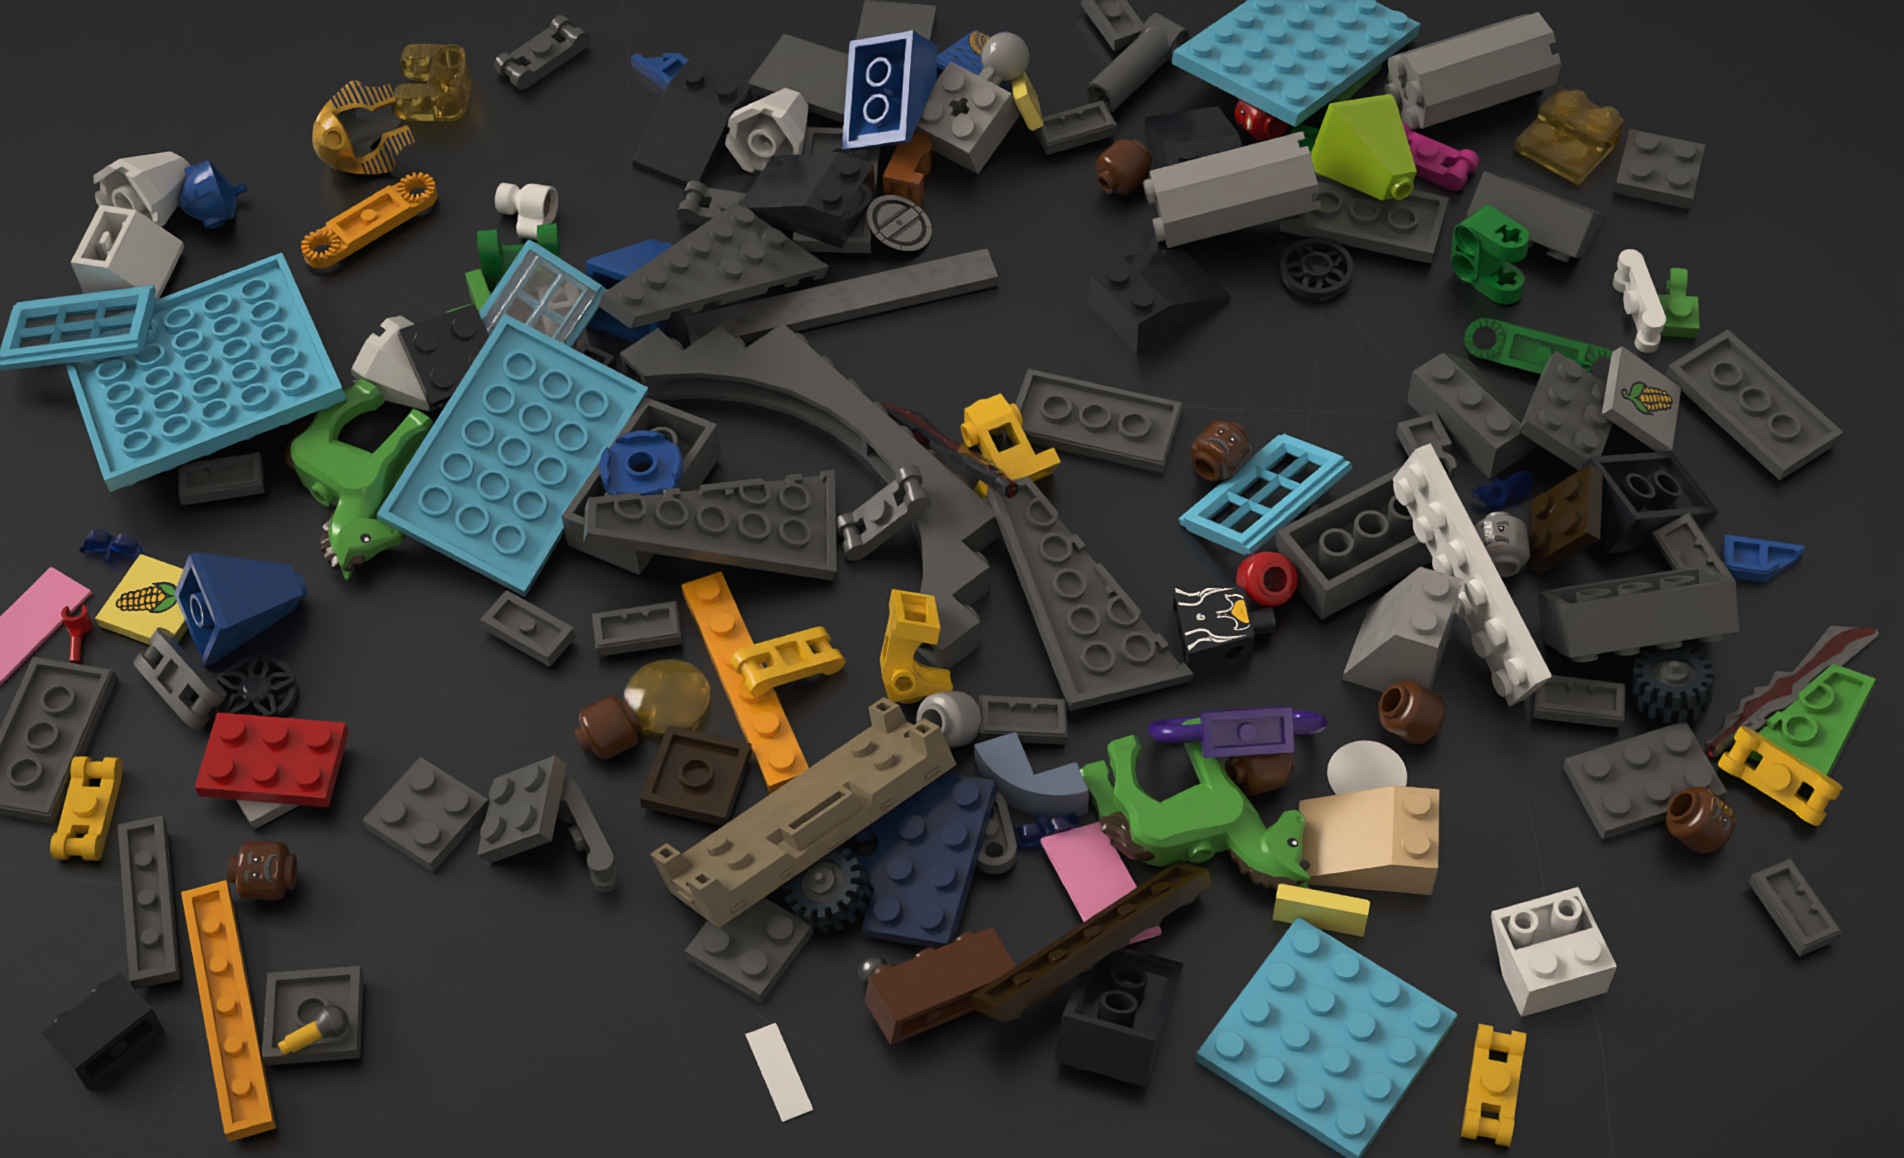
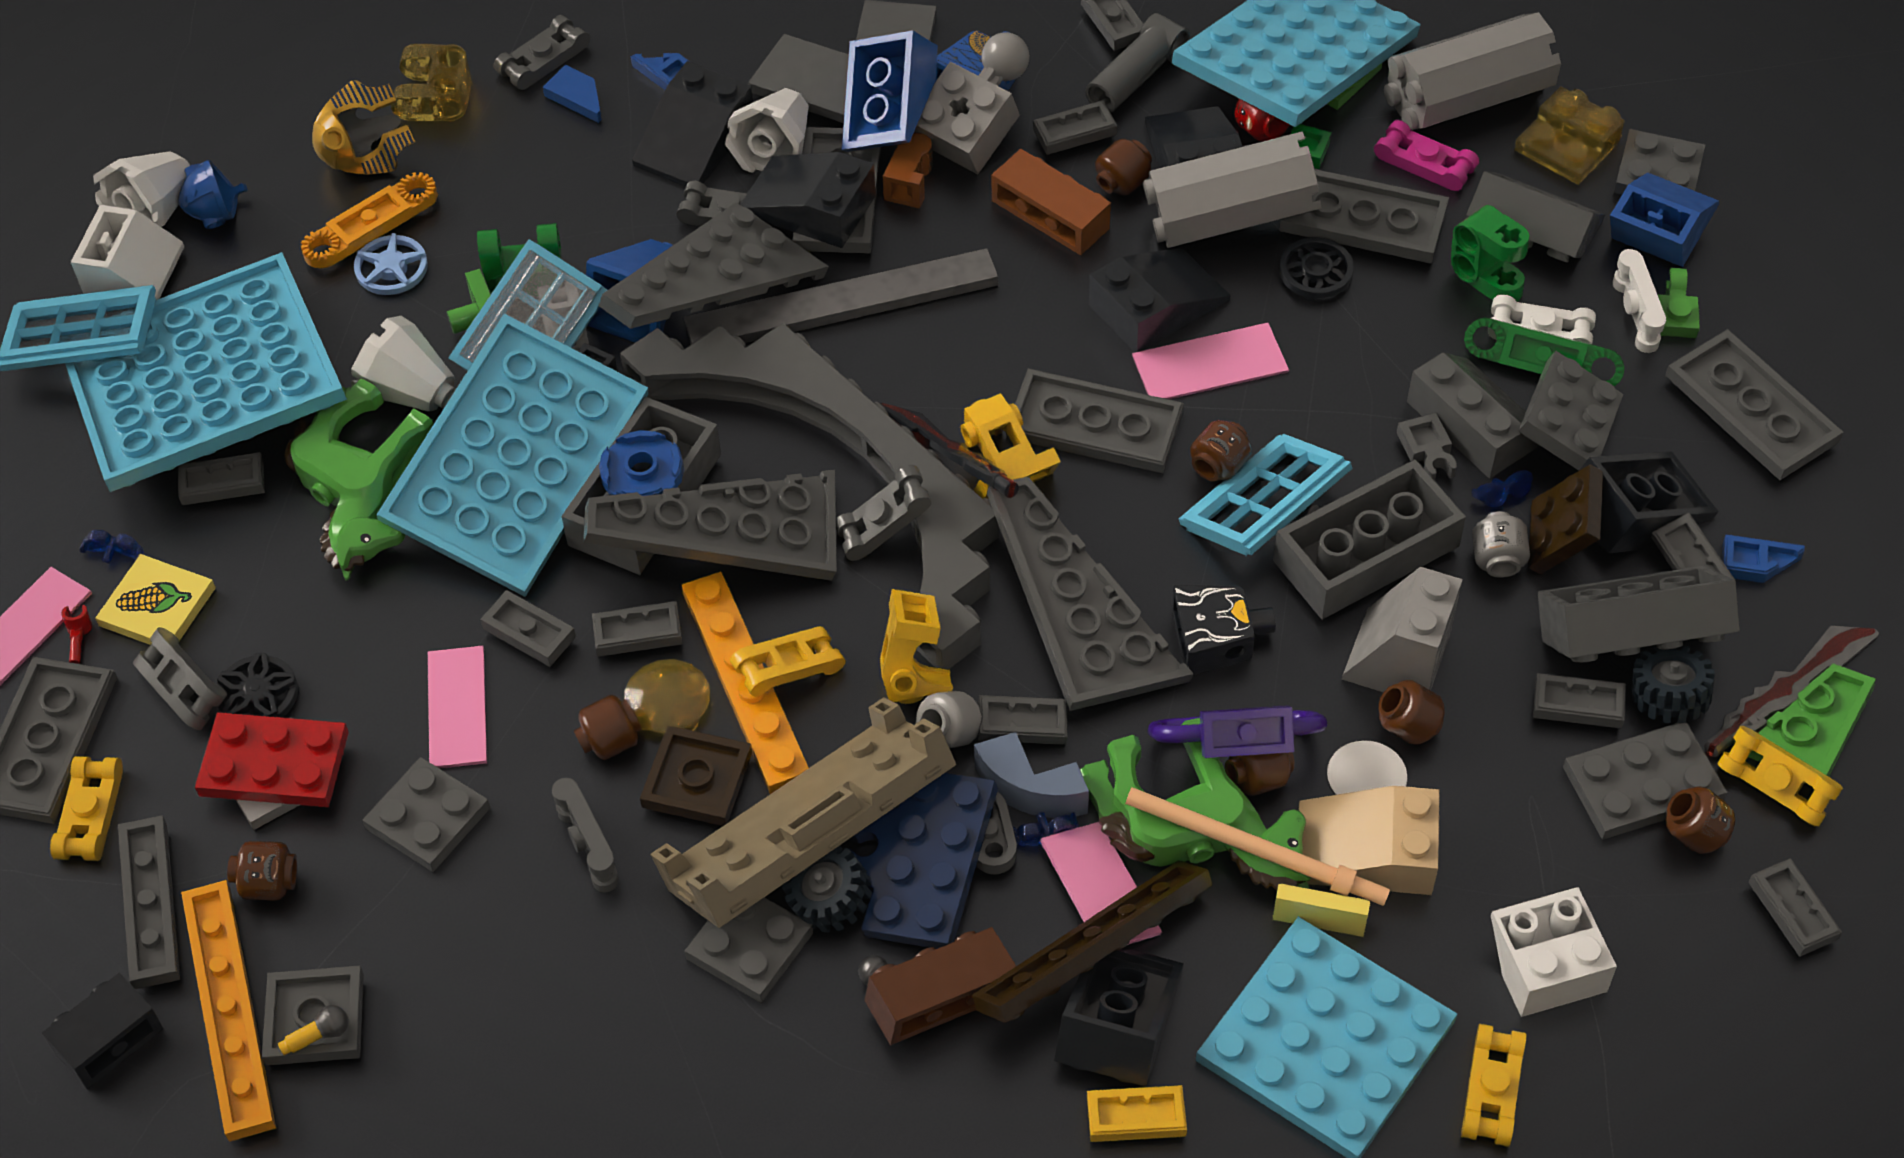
(234, 600): blue slope -> none
(390, 264): none -> light blue wheel
(443, 350): black plate -> none
(457, 707): none -> bright pink piece
(522, 809): dark grey plate -> none
(534, 204): white piece -> none
(575, 92): none -> blue tile
(779, 1072): white sticker -> none
(899, 223): light grey sticker -> none
(1027, 102): light yellow tile -> none
(1051, 201): none -> dark orange brick
(1136, 1113): none -> yellow plate
(1210, 362): none -> bright pink piece
(1279, 578): red head -> none
(1342, 879): none -> light nougat bar
(1366, 147): lime slope -> none
(1483, 598): white plate -> none
(1544, 318): none -> white plate
(1641, 400): light grey tile -> none
(1661, 218): none -> blue slope

